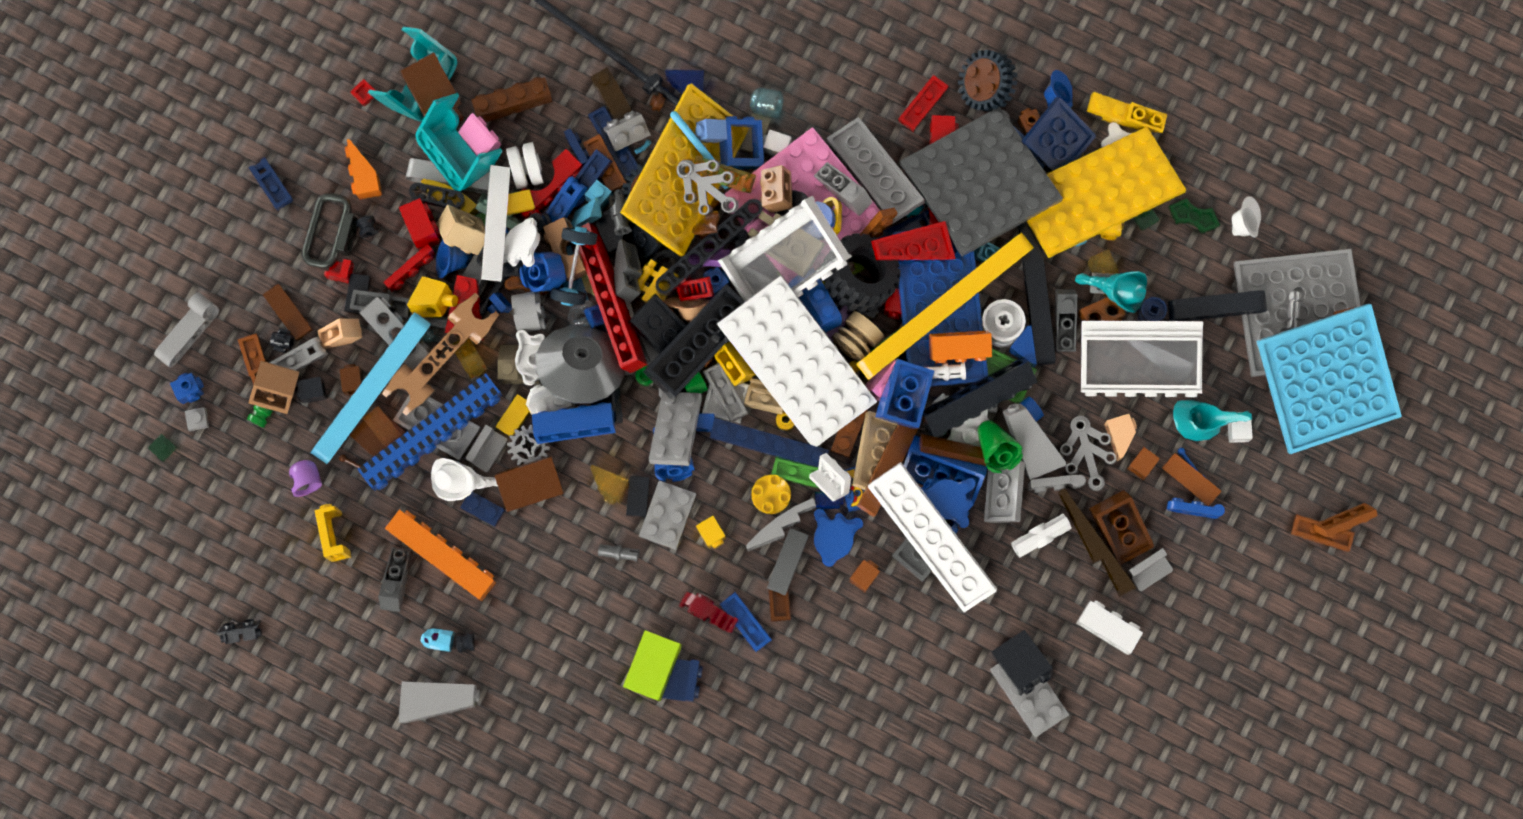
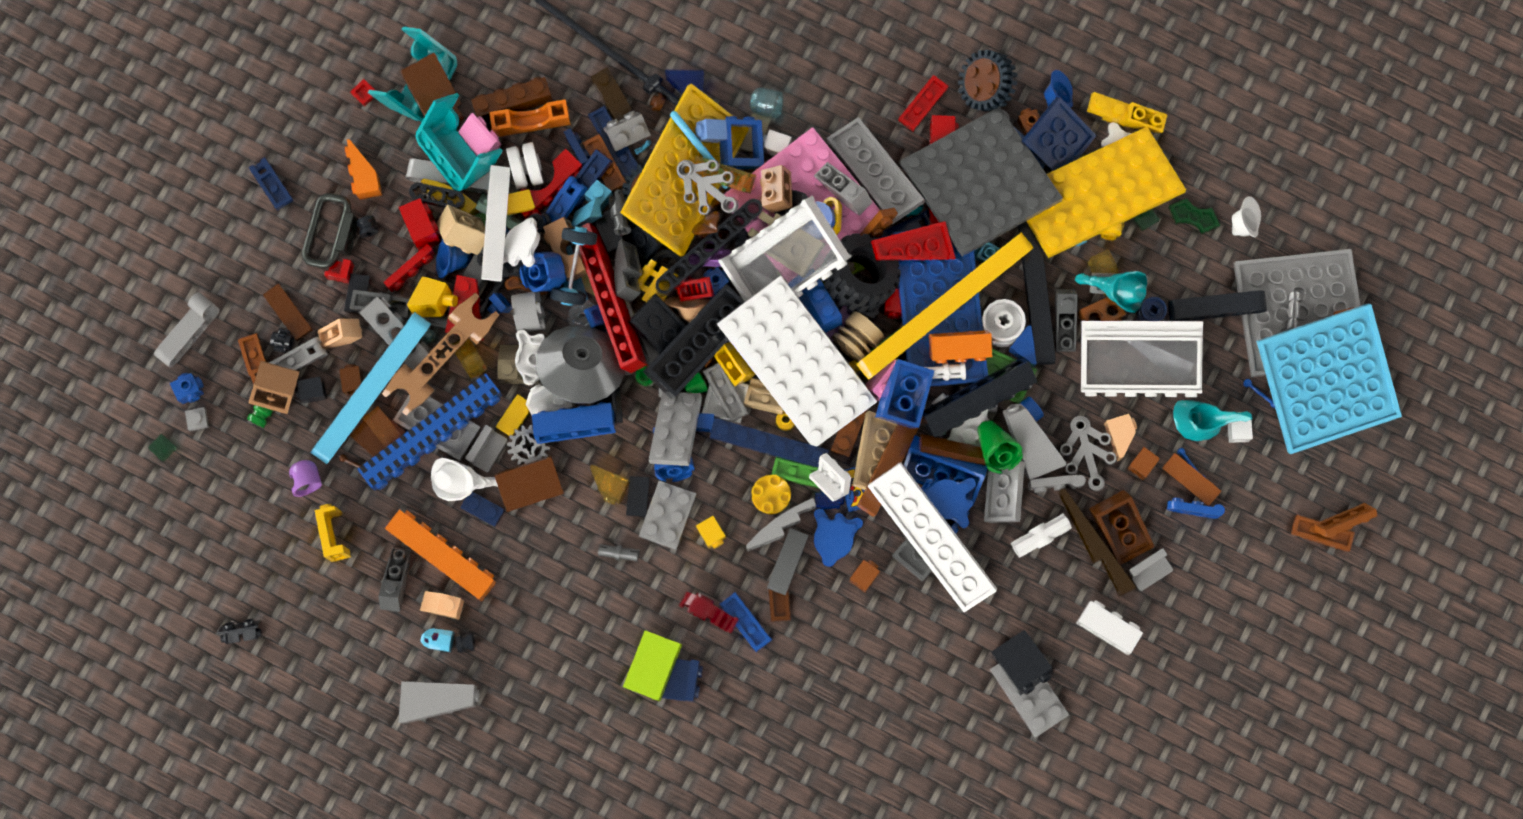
(442, 605): none -> light nougat slope
(549, 116): none -> orange arch
(1247, 383): none -> blue hinge

